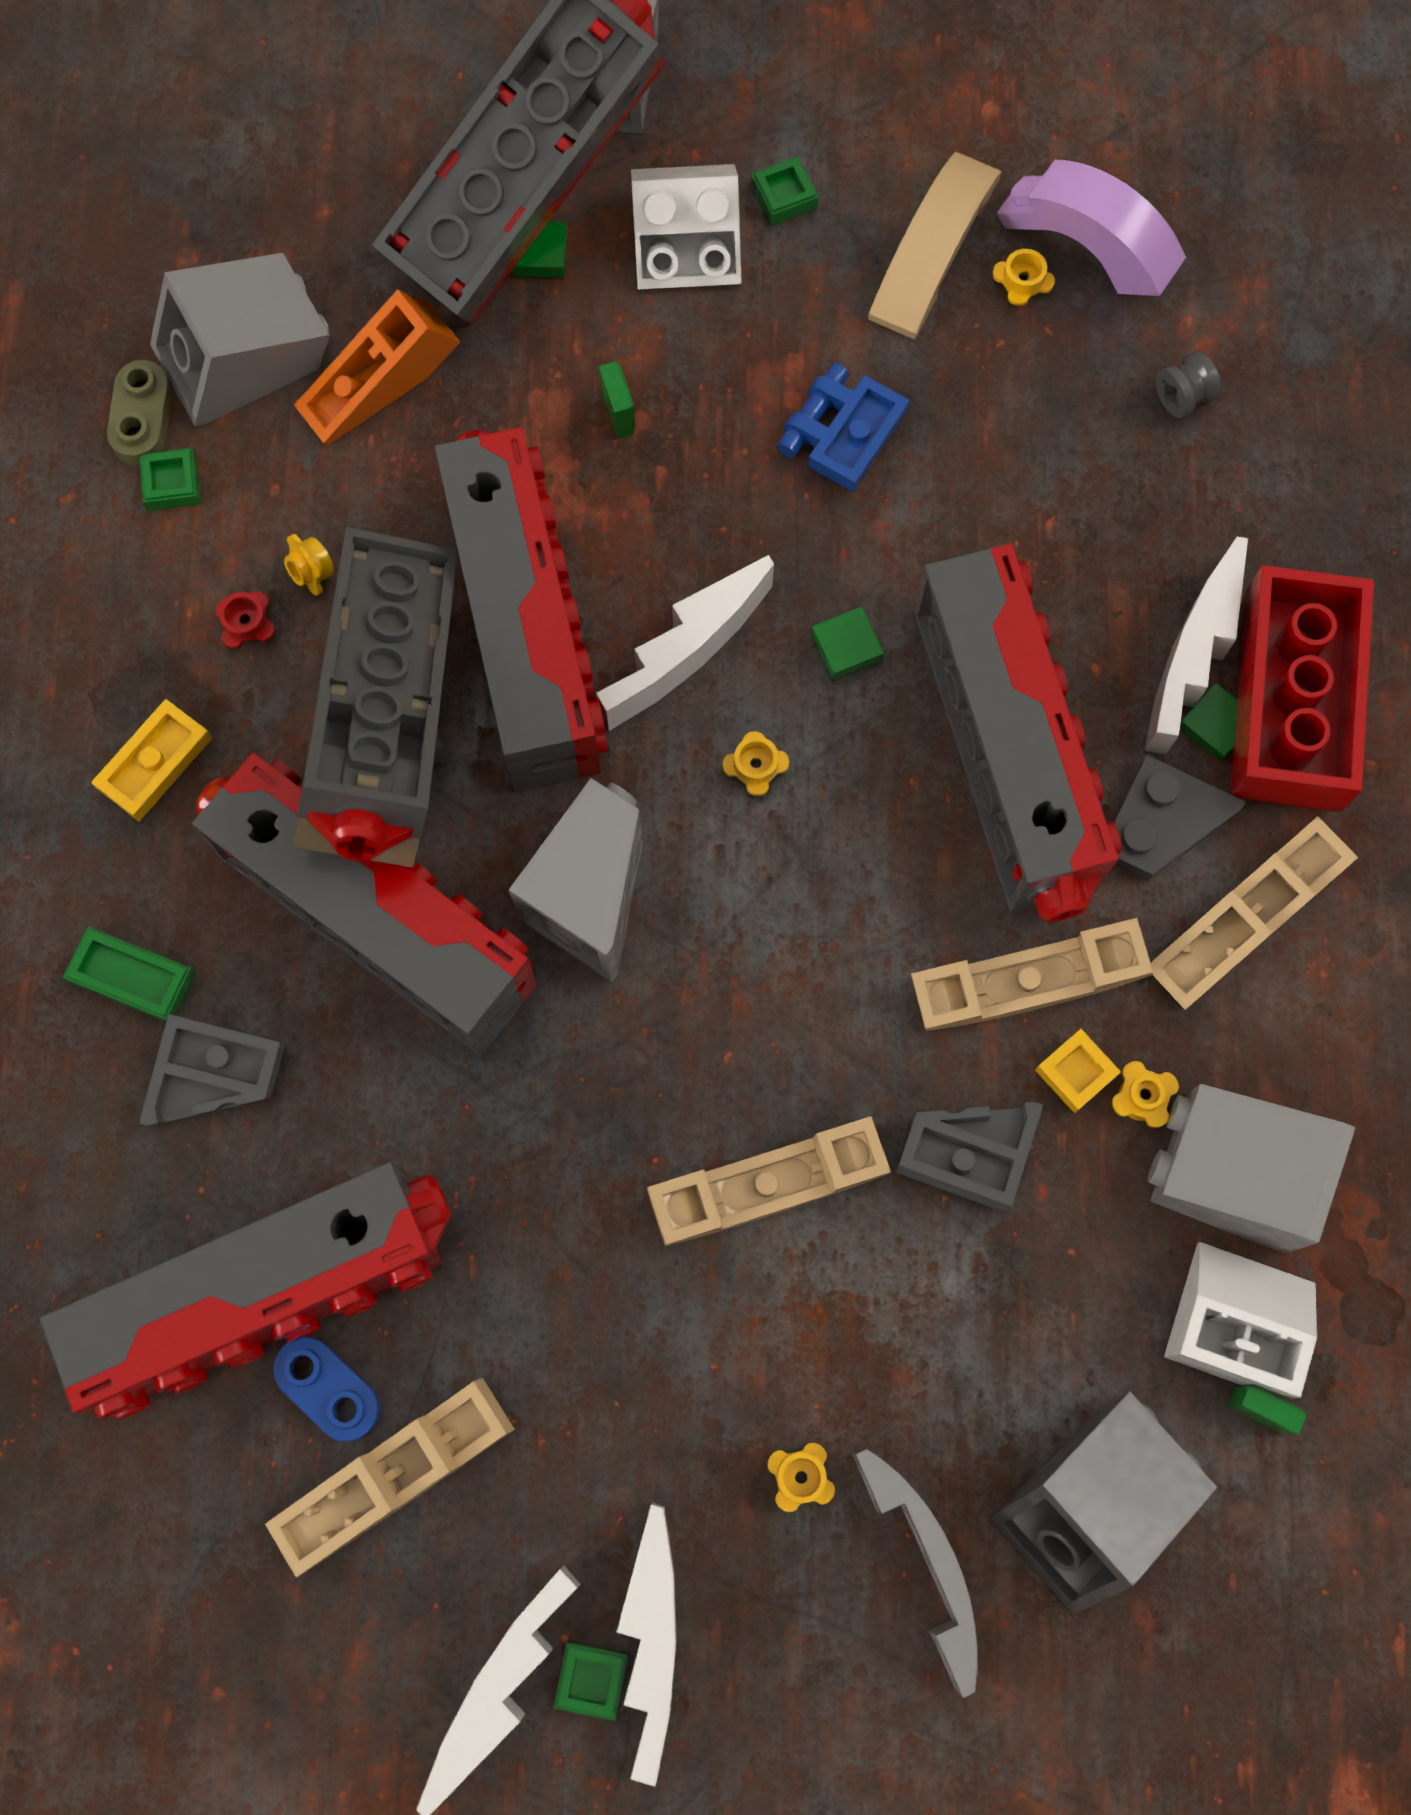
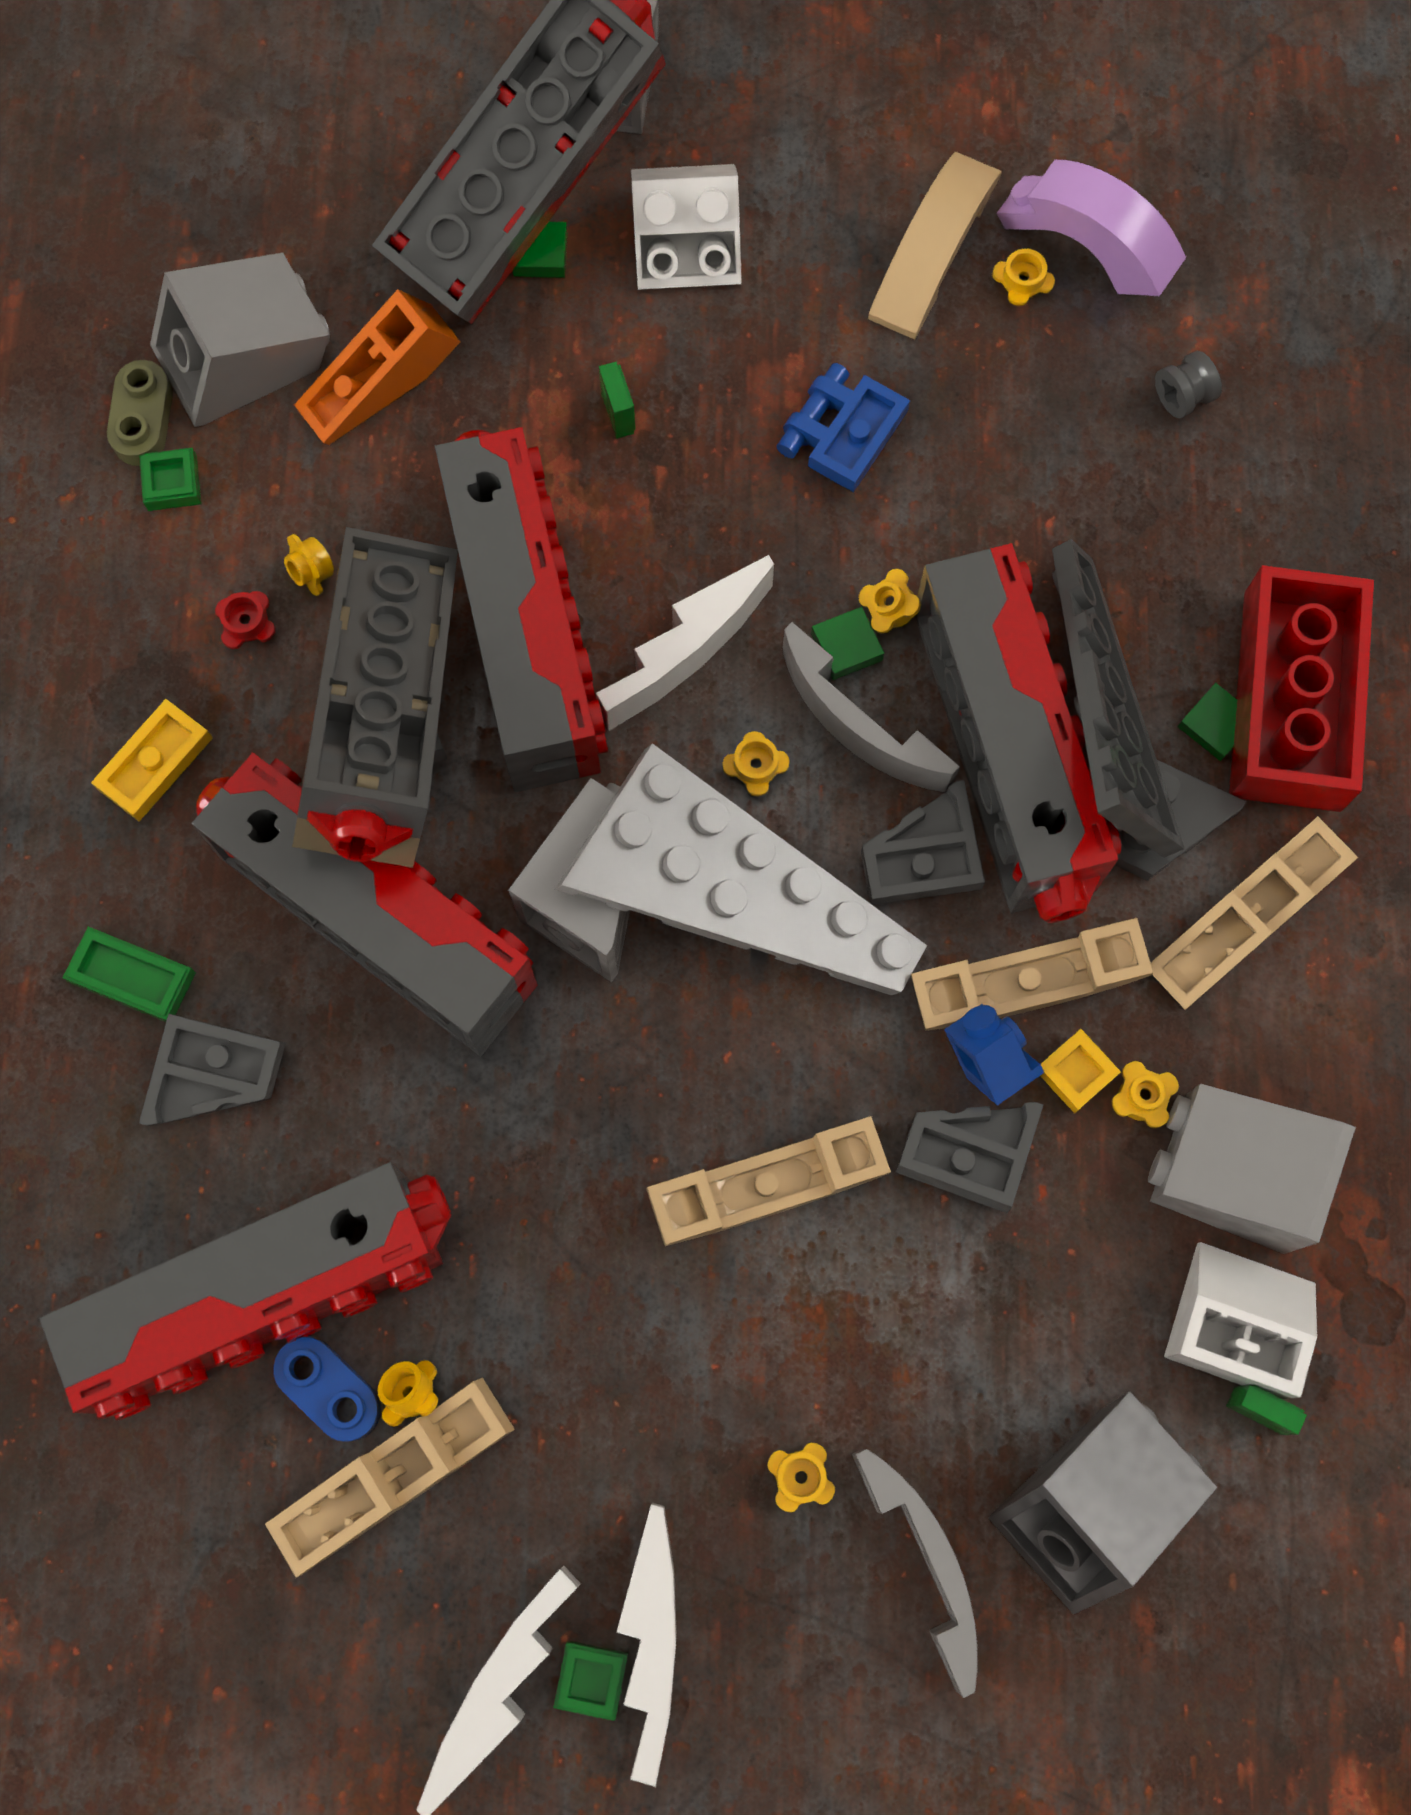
(407, 1391): none -> yellow plate
(717, 872): none -> light grey wing
(784, 190): green tile -> none
(900, 612): none -> yellow plate
(913, 762): none -> light grey slope
(926, 853): none -> dark grey wing
(992, 1053): none -> blue brick
(1116, 738): none -> dark grey wing
(1204, 636): white slope -> none

